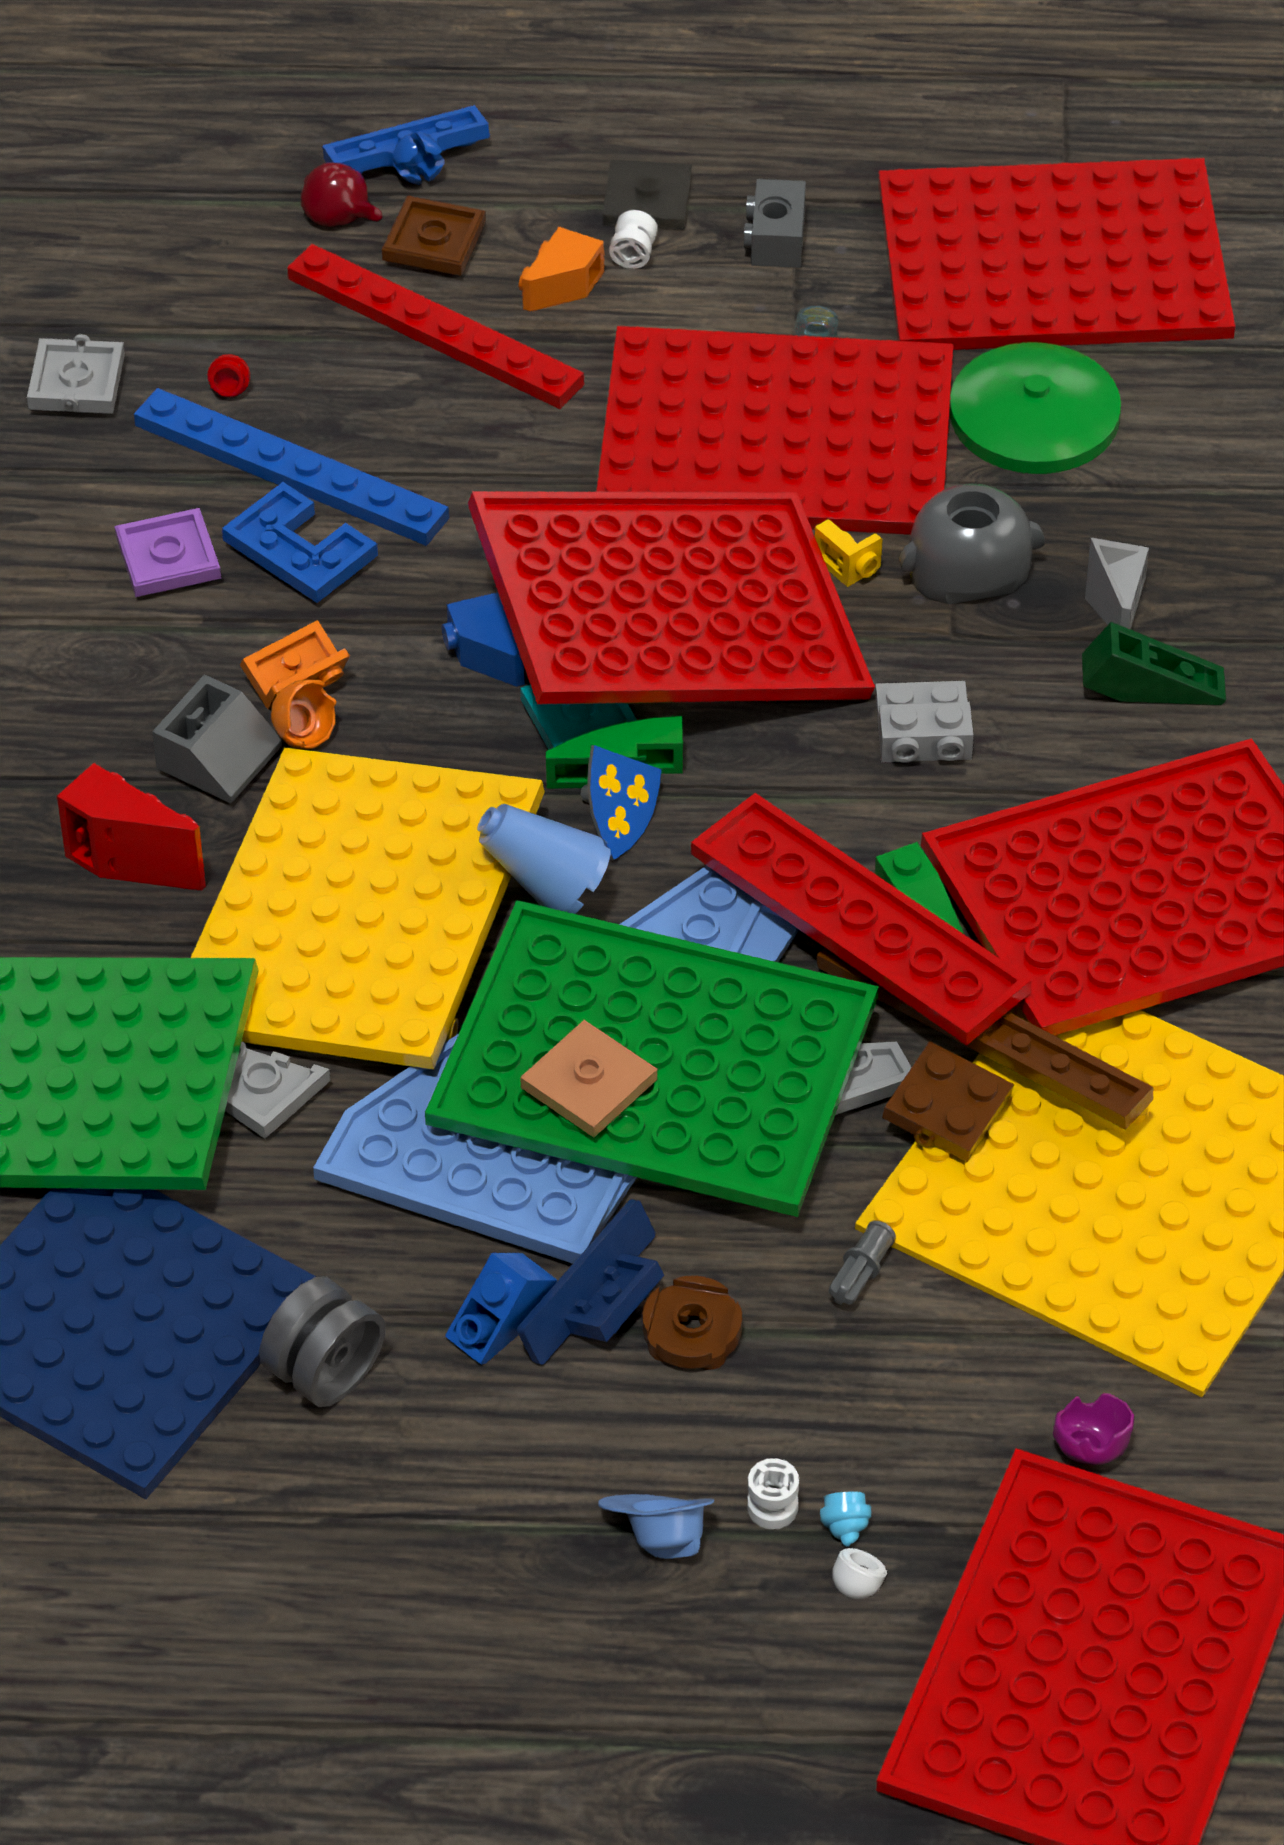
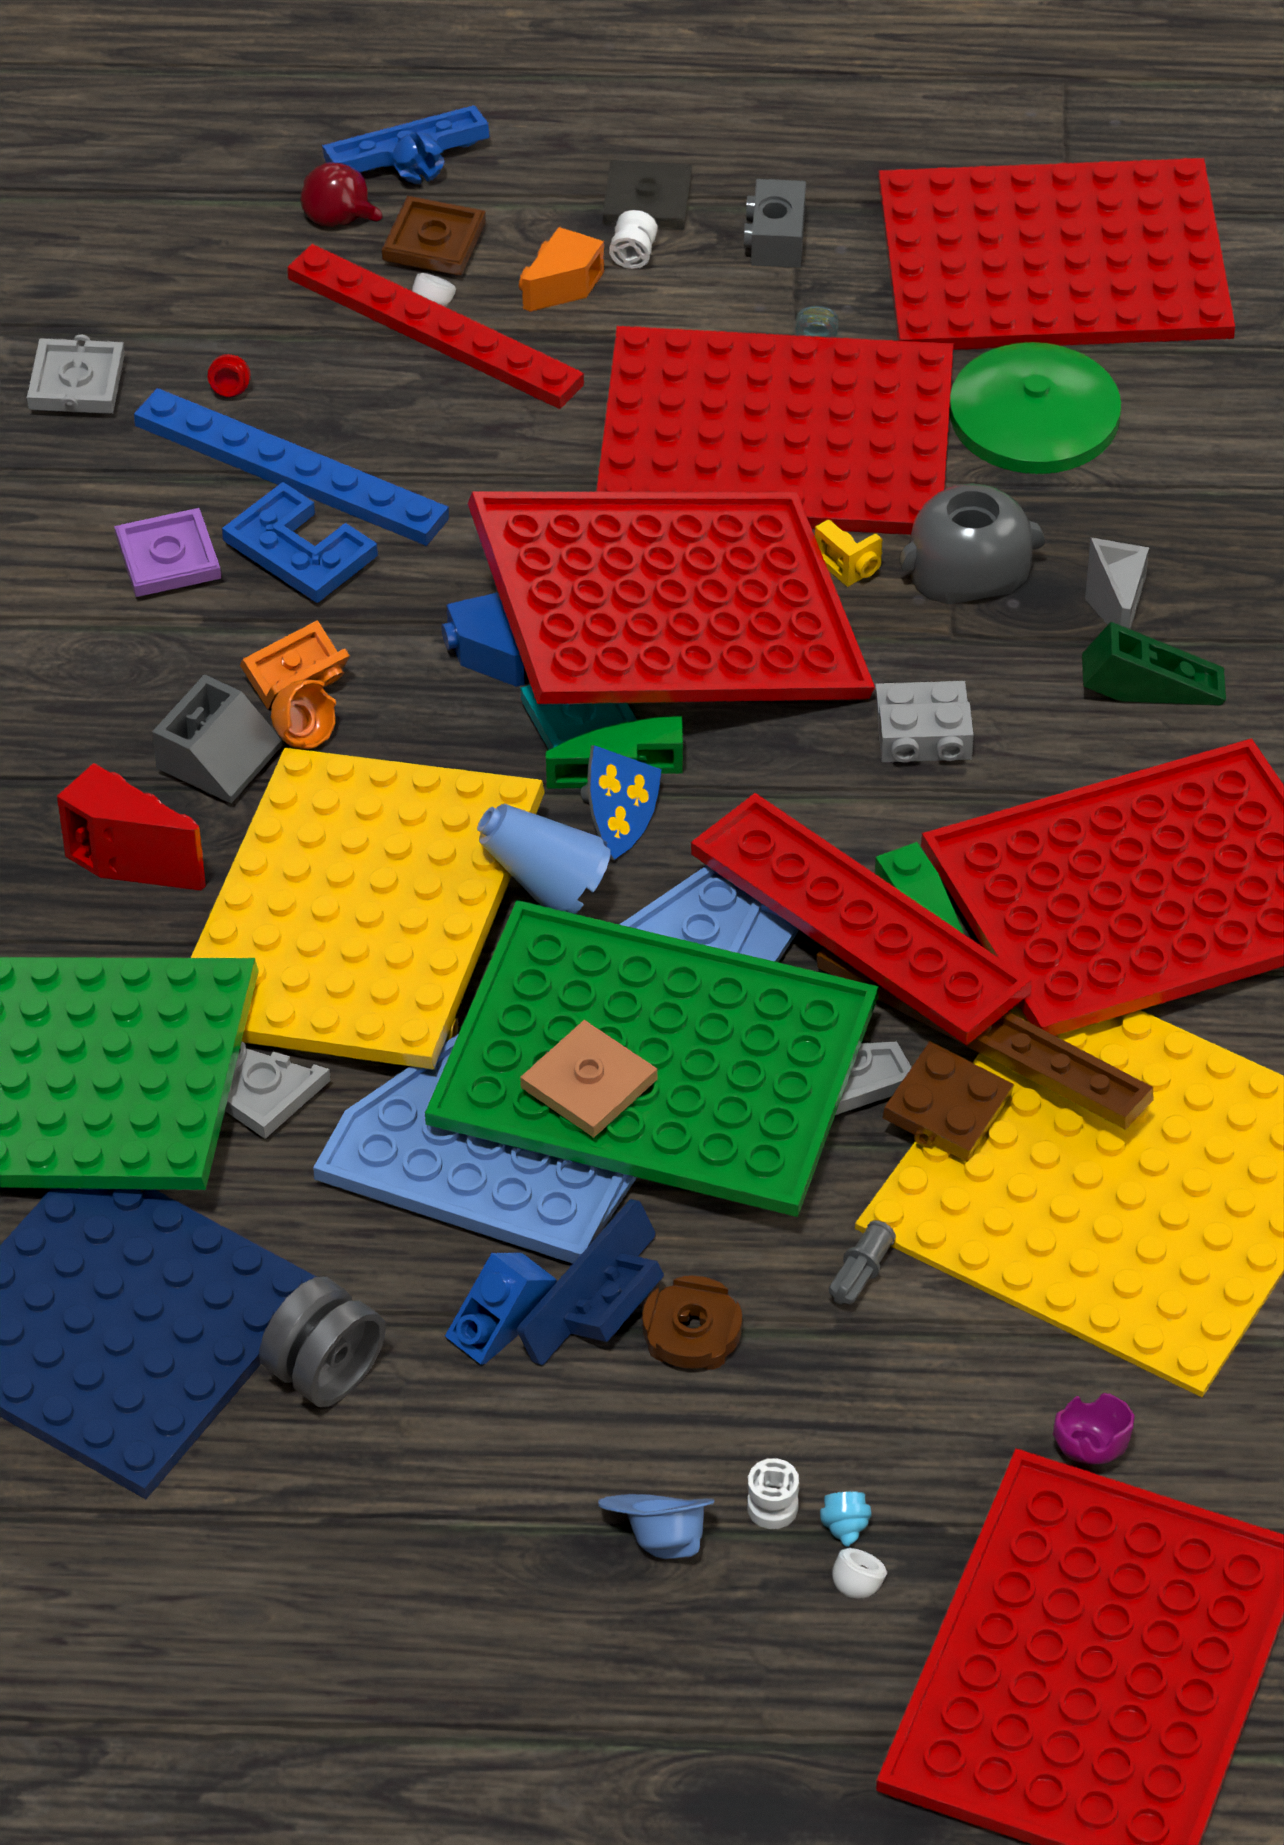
(434, 288): none -> white piece

